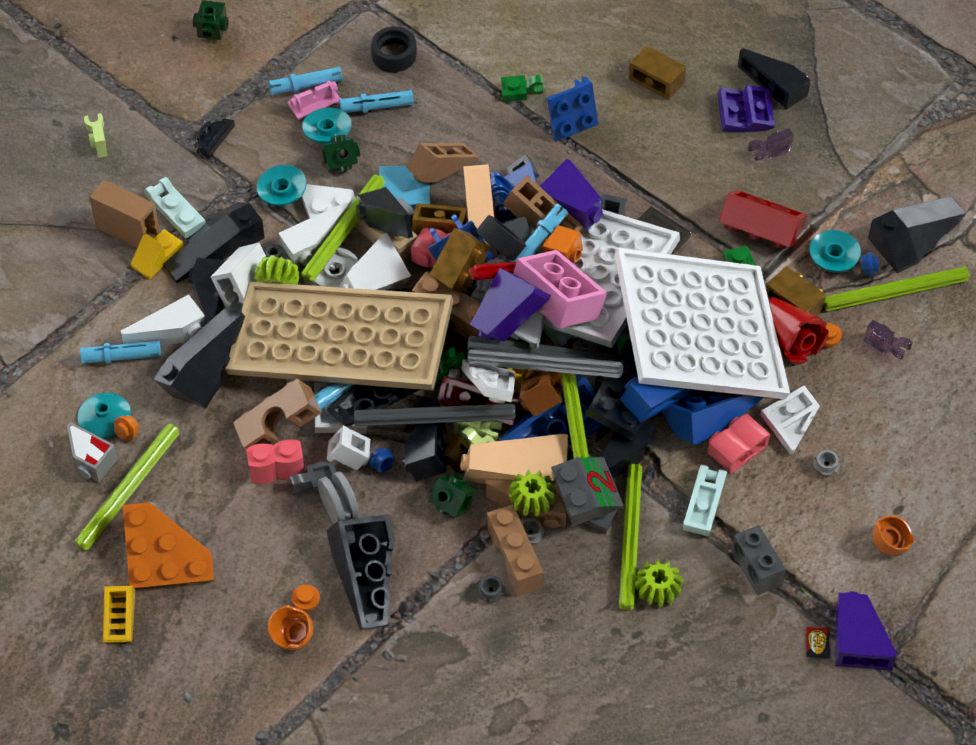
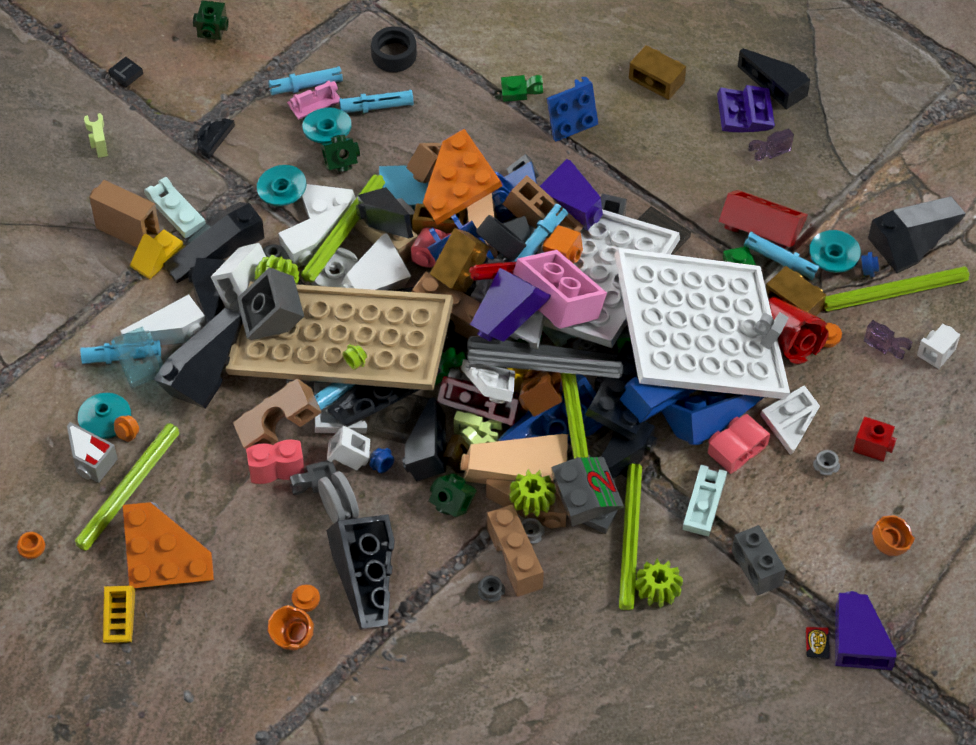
(31, 545): none -> orange plate
(125, 71): none -> black tile
(125, 348): none -> clear light blue brick
(270, 305): none -> dark grey slope
(354, 356): none -> lime plate
(434, 415): dark grey axle -> none
(458, 178): none -> orange plate
(770, 328): none -> light grey tile
(781, 255): none -> medium azure pin
(874, 439): none -> red brick
(938, 345): none -> white brick

